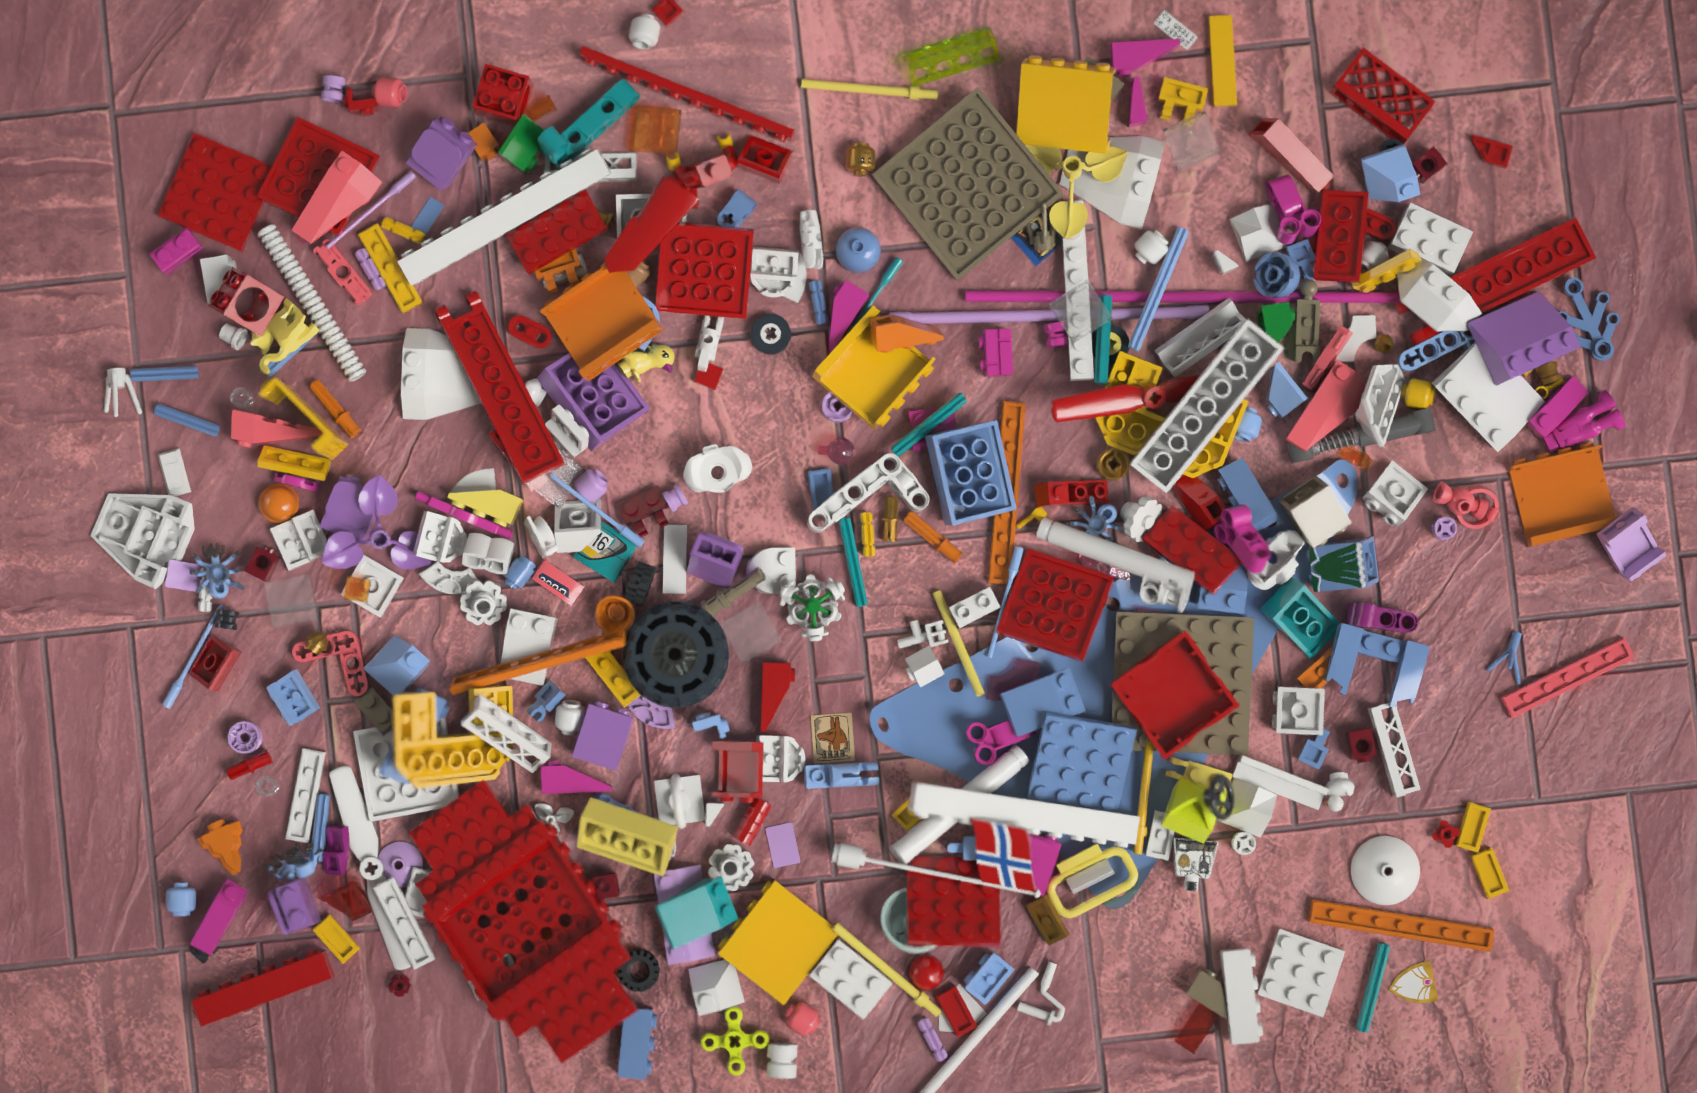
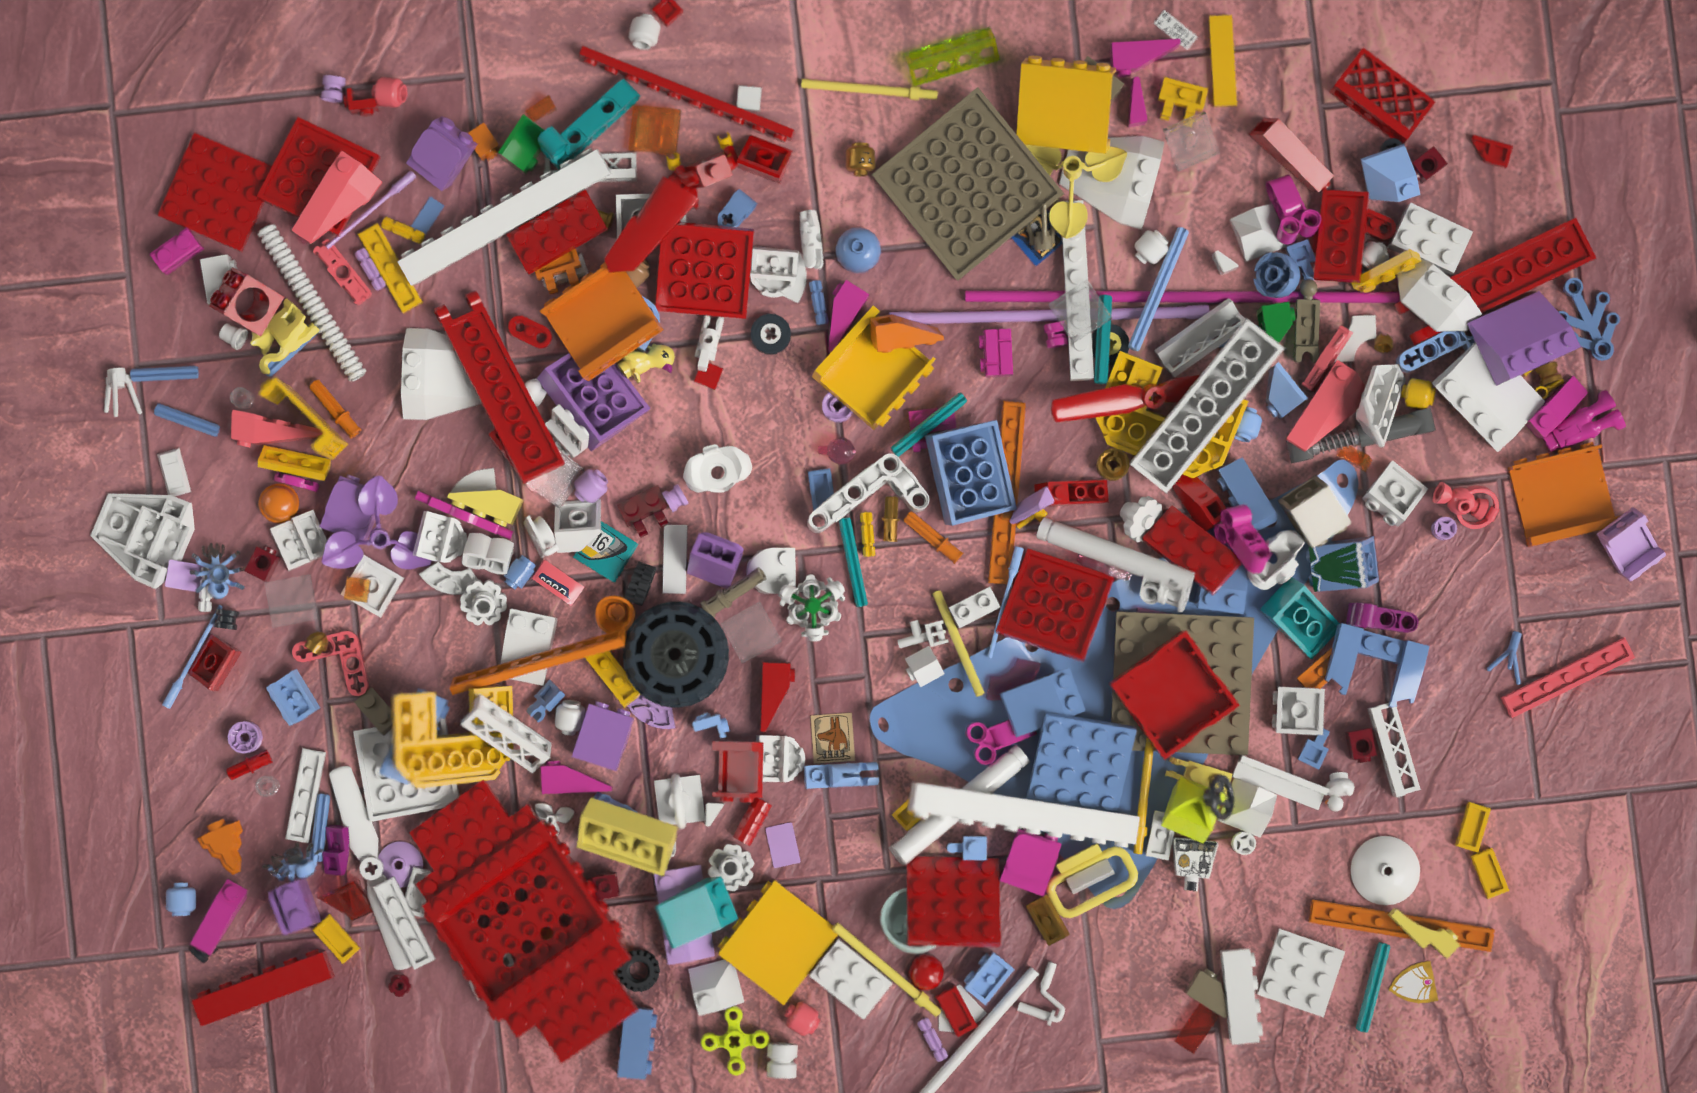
(397, 665): light blue slope -> none
(502, 95): red brick -> none
(624, 530): light blue piece -> none
(749, 98): none -> white tile
(886, 278): teal piece -> none
(1001, 857): flag -> none
(1032, 505): none -> lavender slope
(1098, 521): light blue animal -> none
(1441, 940): none -> light yellow slope
(1446, 840): red plate -> none

